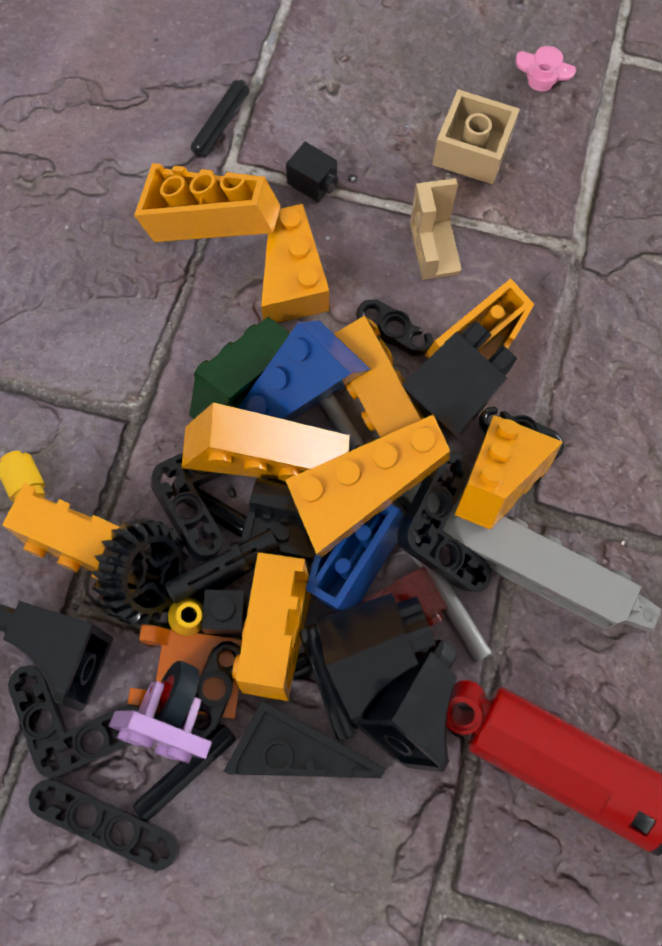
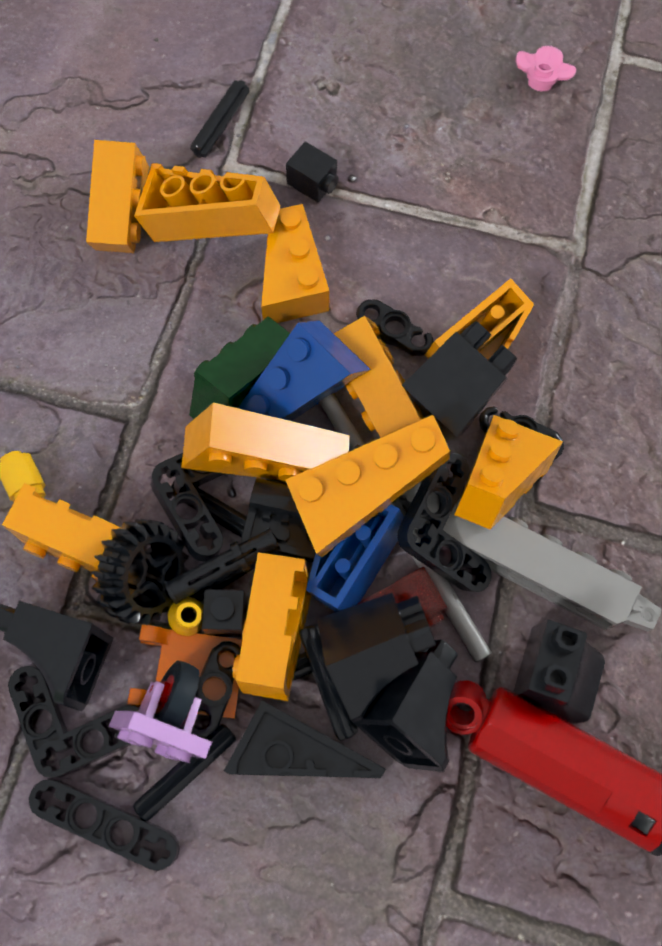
(115, 190): none -> light orange wedge
(433, 229): tan panel -> none
(475, 136): tan brick -> none
(560, 671): none -> black hips

